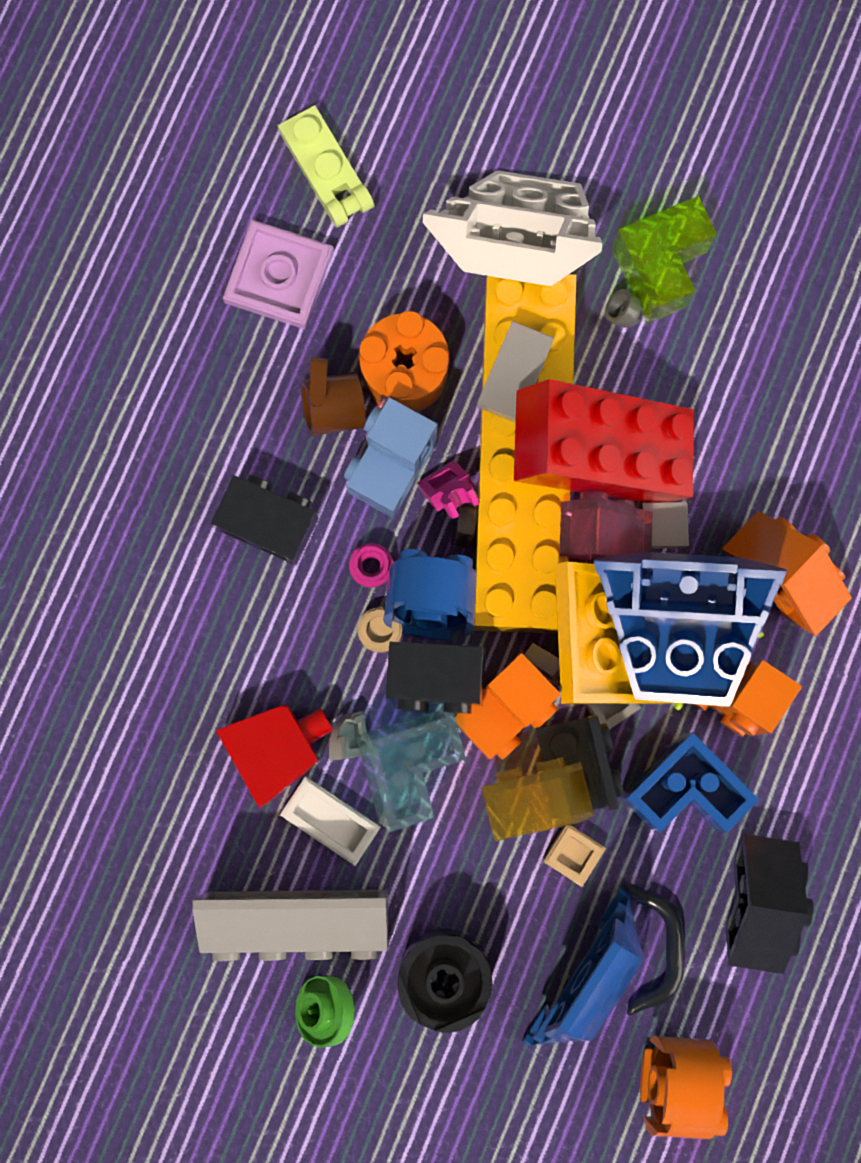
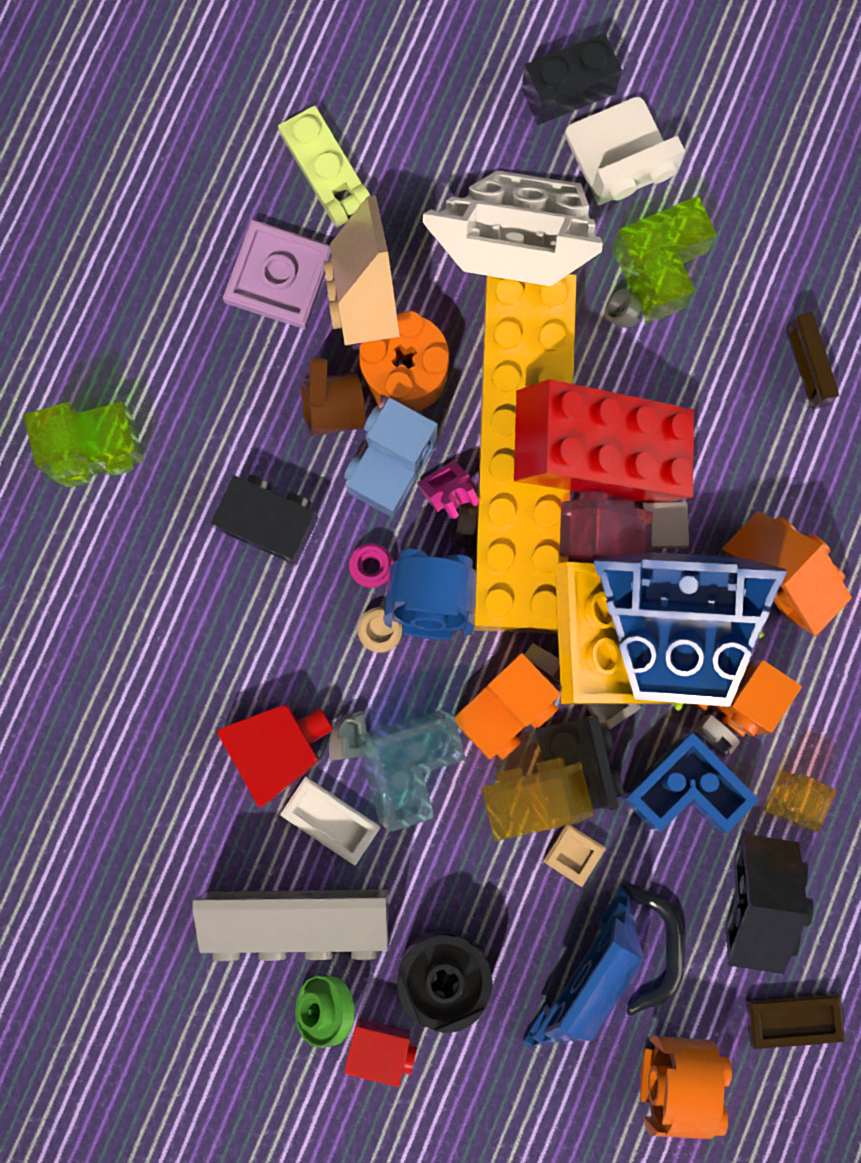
(83, 444): none -> clear neon green brick
(361, 279): none -> tan slope
(380, 1053): none -> red brick
(435, 676): black brick -> none
(514, 368): light grey tile -> none
(571, 78): none -> black brick
(622, 150): none -> white bracket
(716, 734): none -> light grey tile
(795, 1020): none -> dark brown tile
(800, 801): none -> clear yellow brick
(812, 361): none -> dark brown tile

